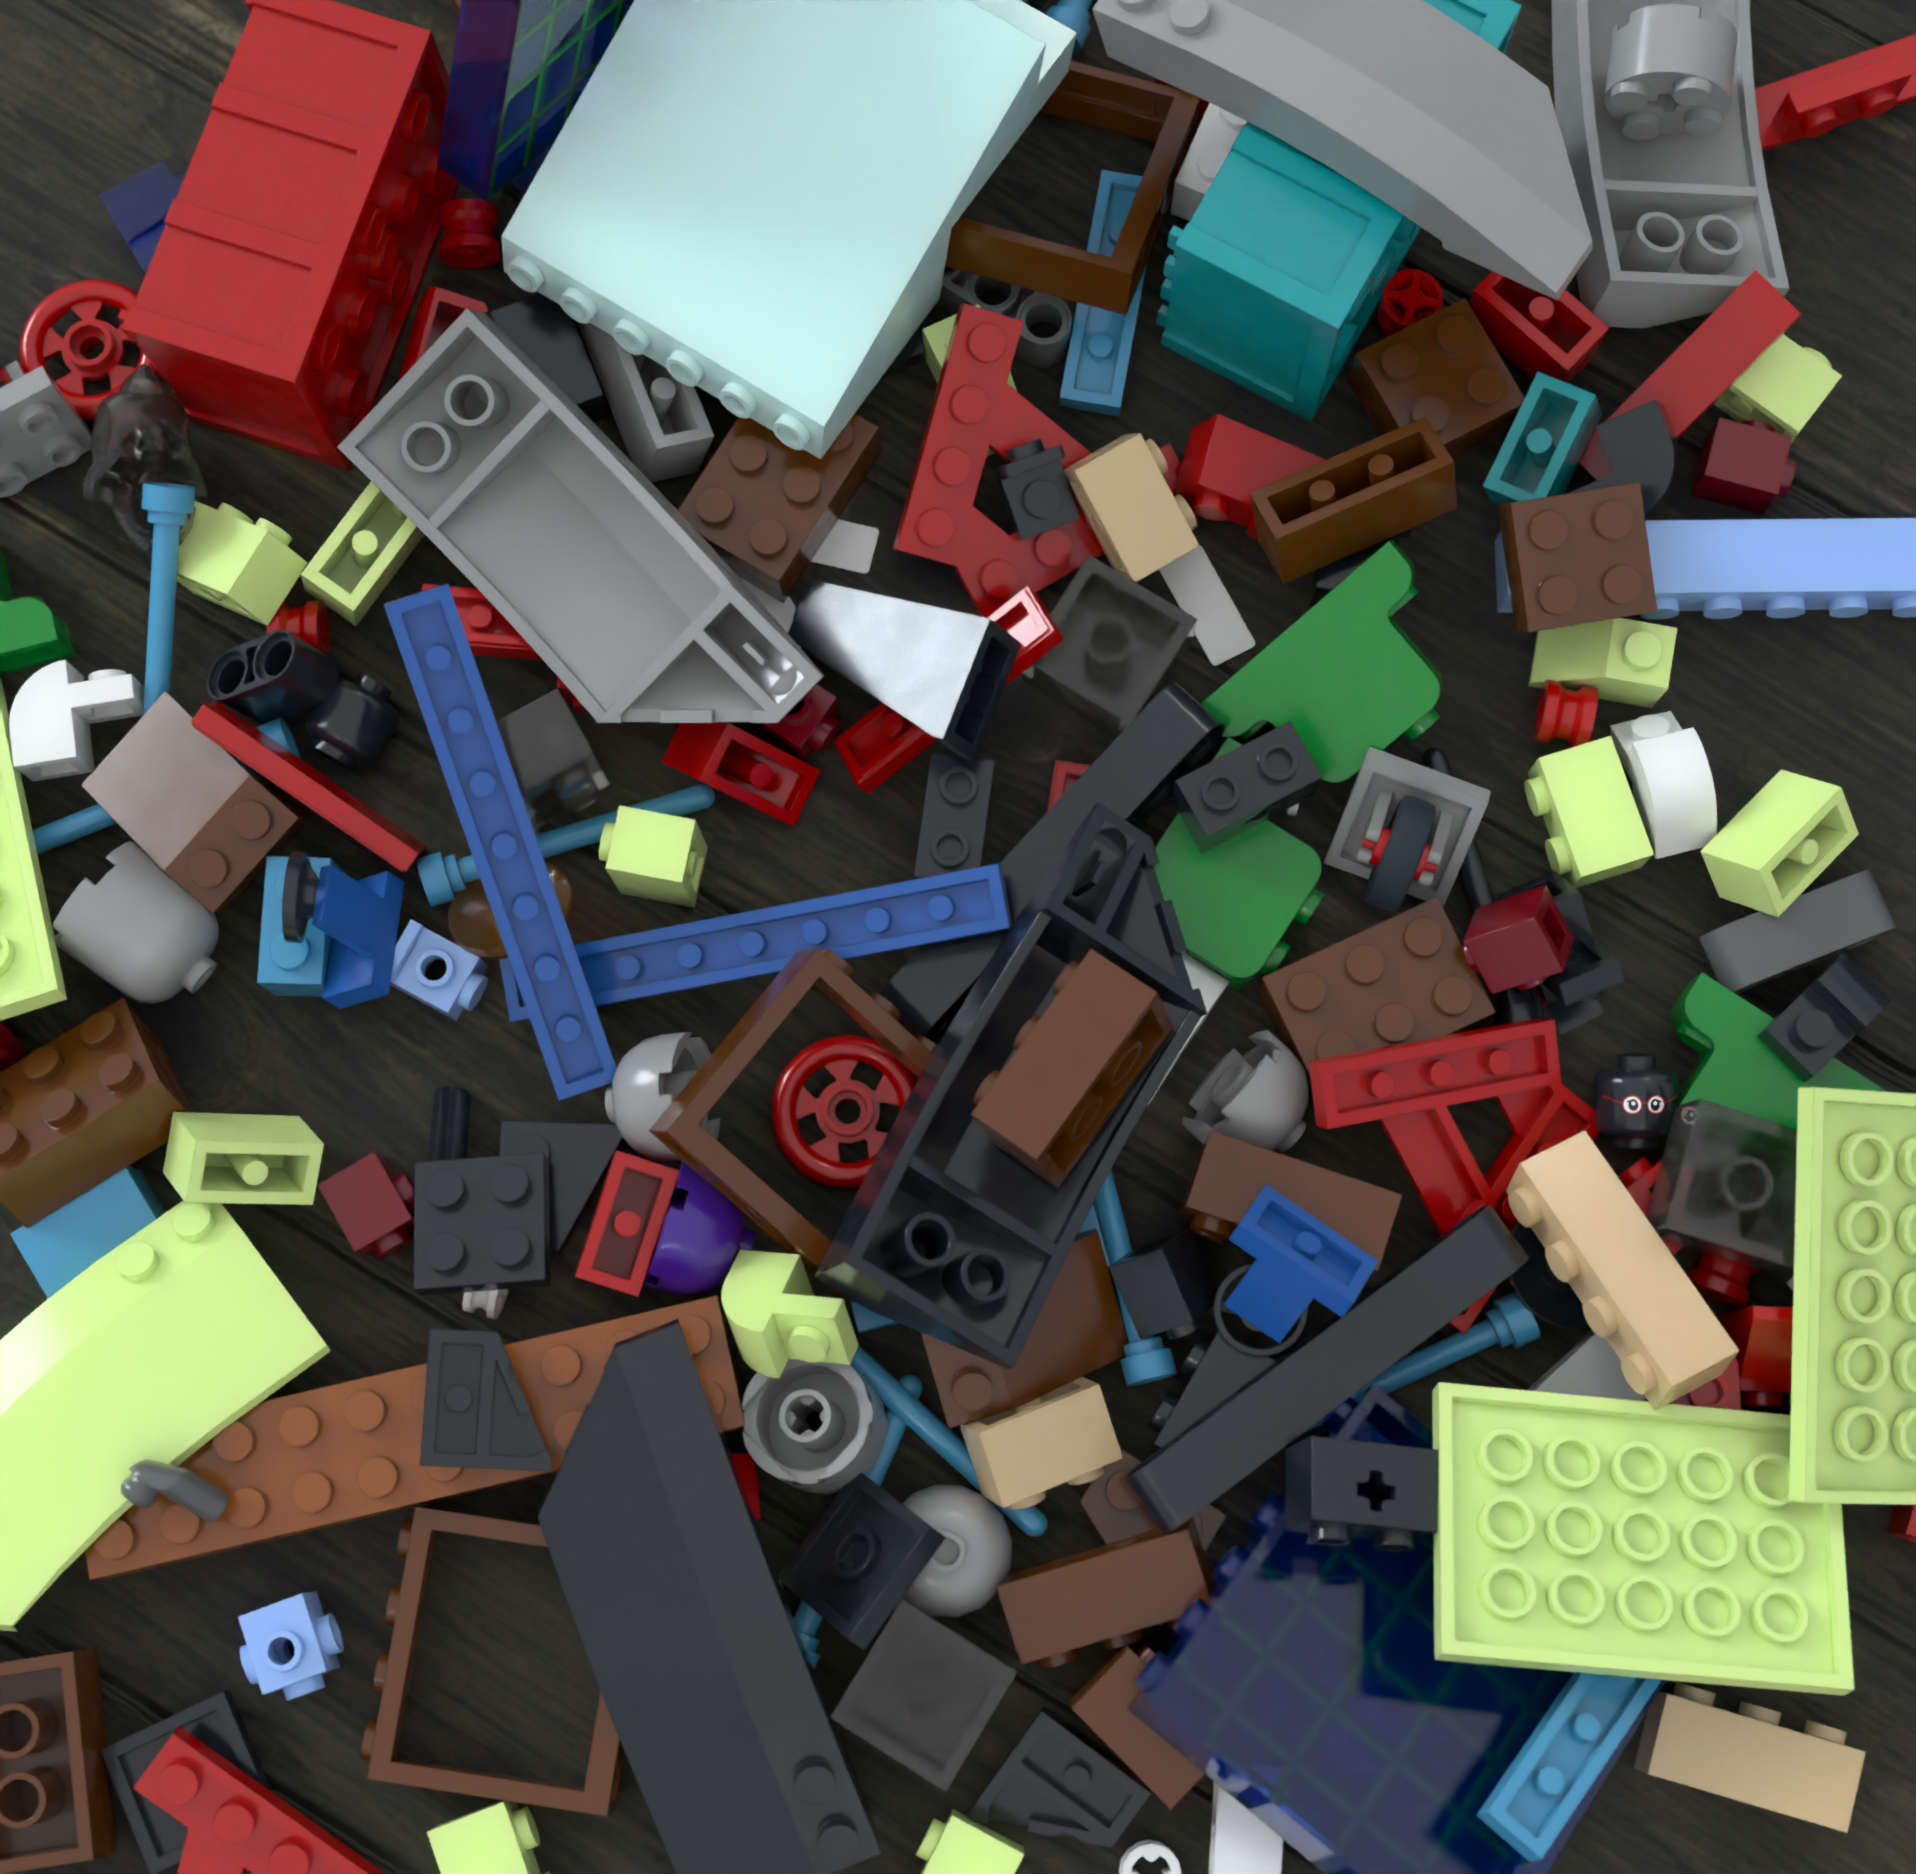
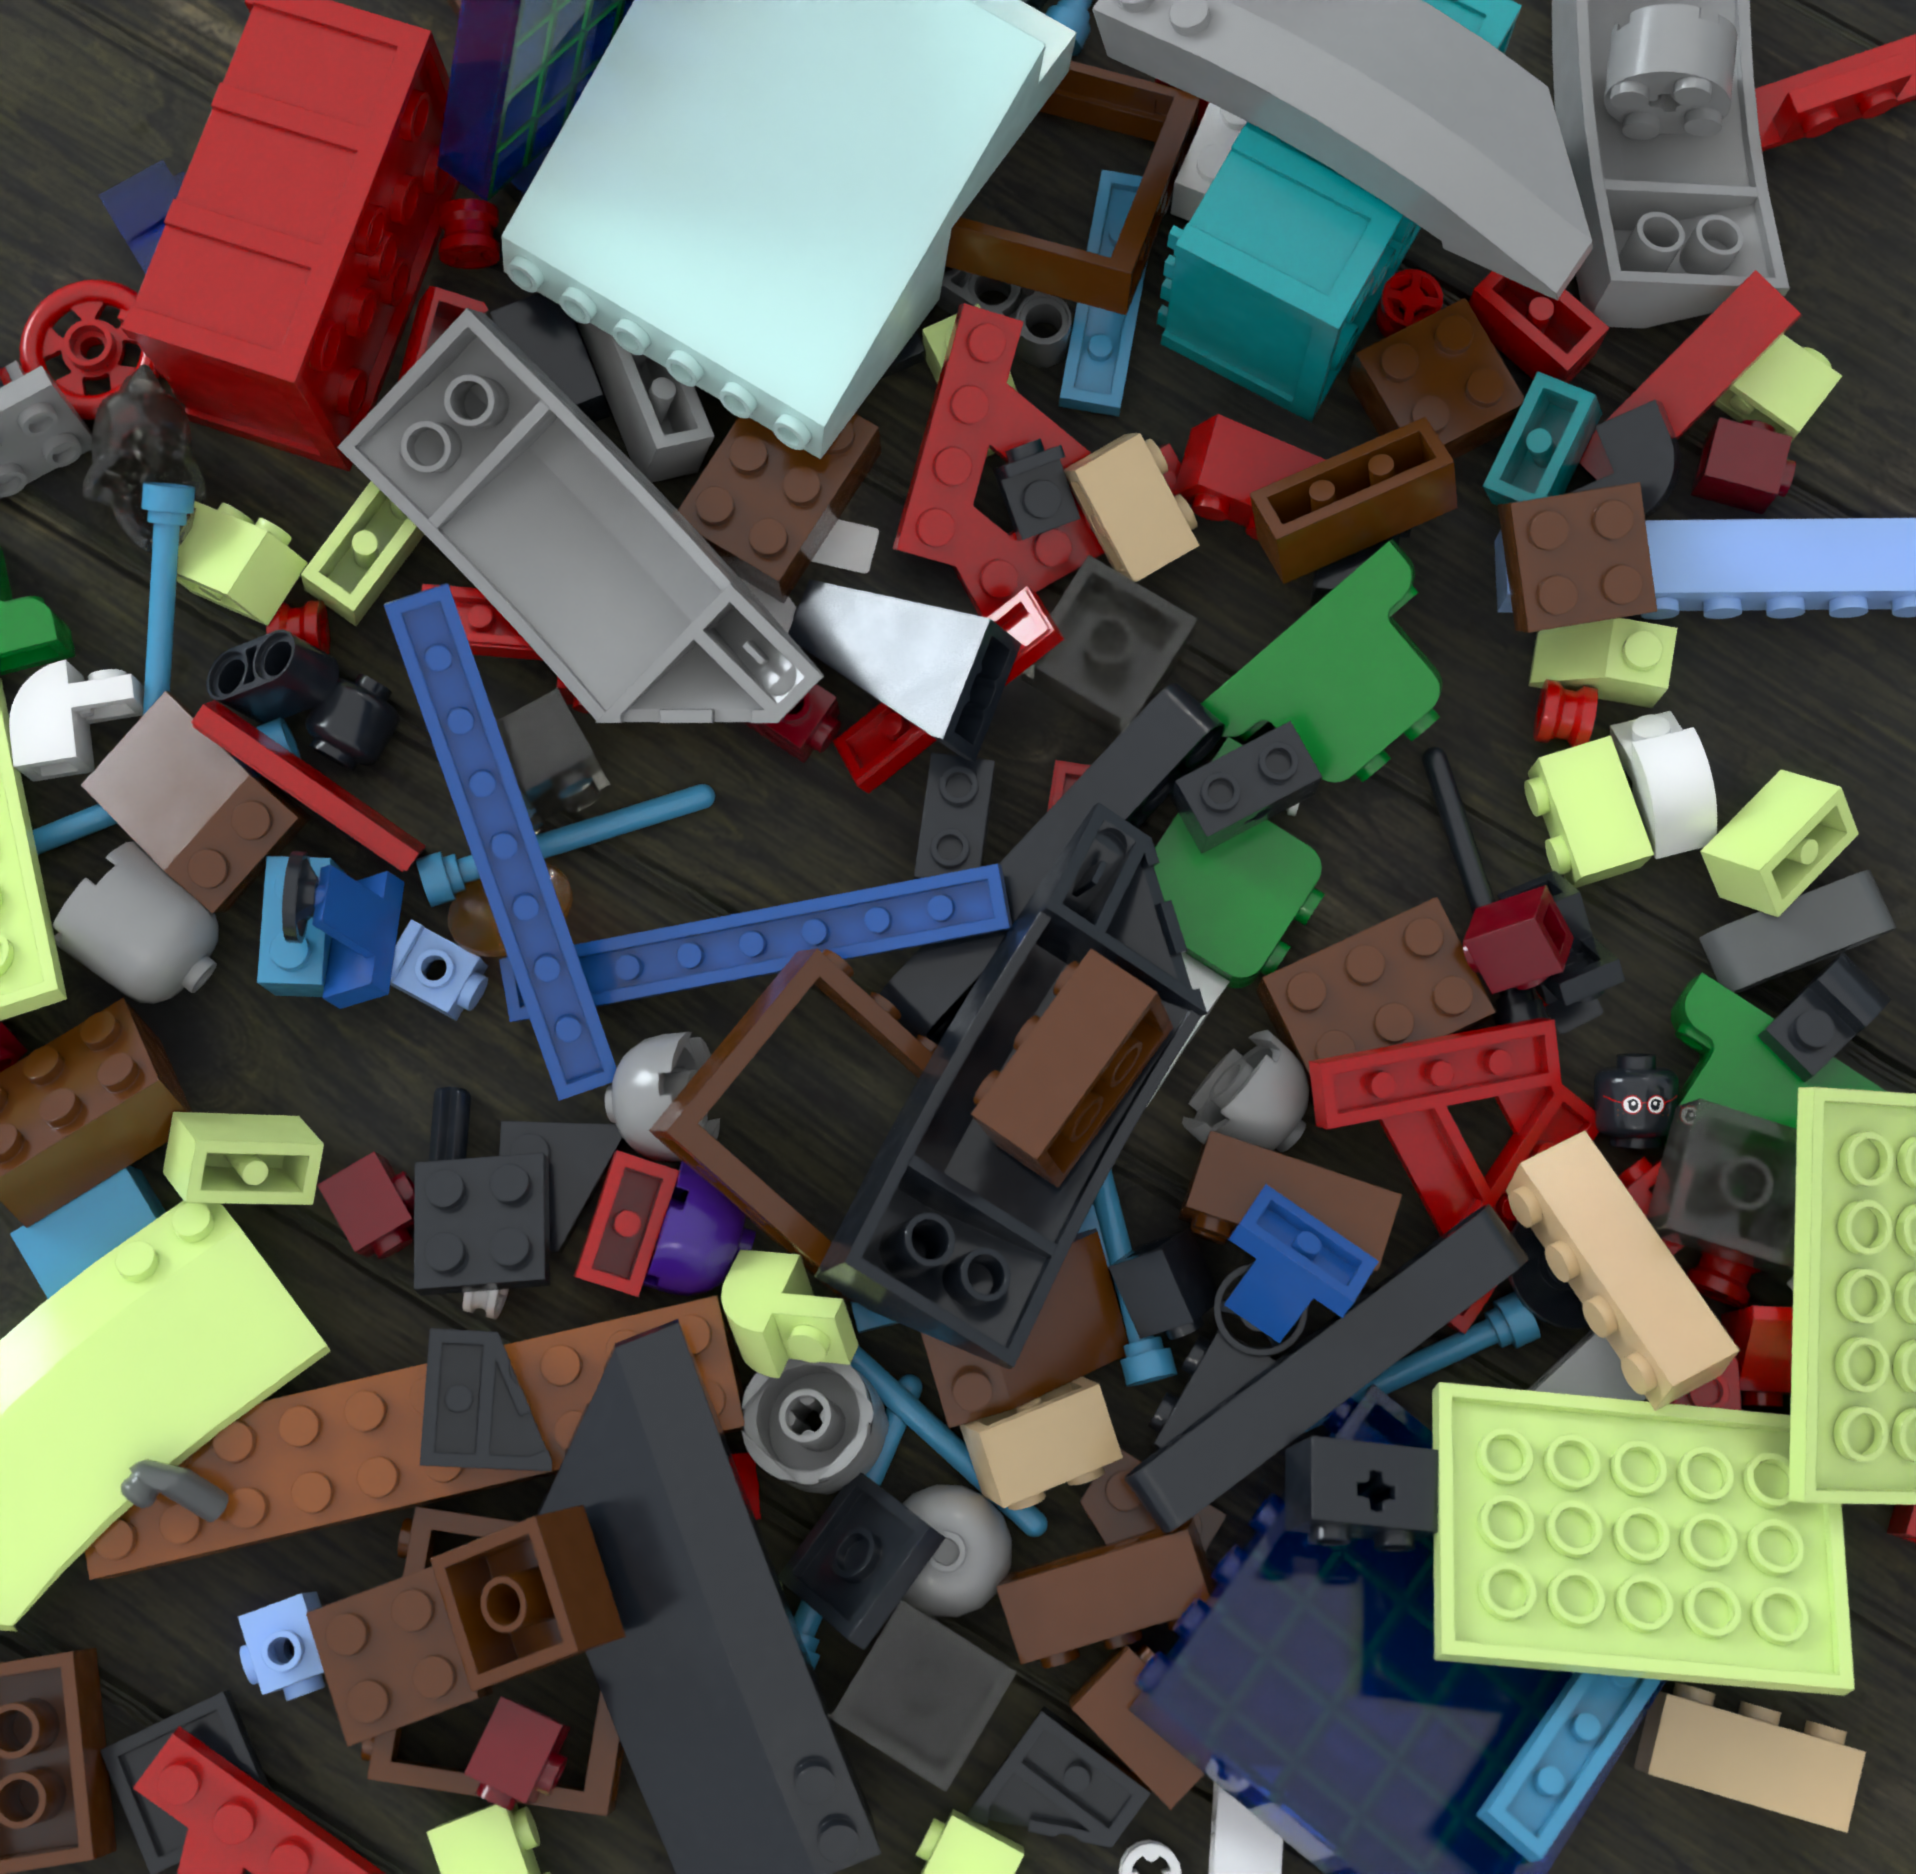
(390, 1657): none -> reddish brown brick
(518, 1755): none -> dark red brick
(527, 1597): none -> reddish brown brick
(654, 855): yellowish green brick -> none
(742, 768): red slope -> none
(793, 1102): red plate -> none
(1205, 598): white sticker -> none
(1406, 829): light grey plate -> none

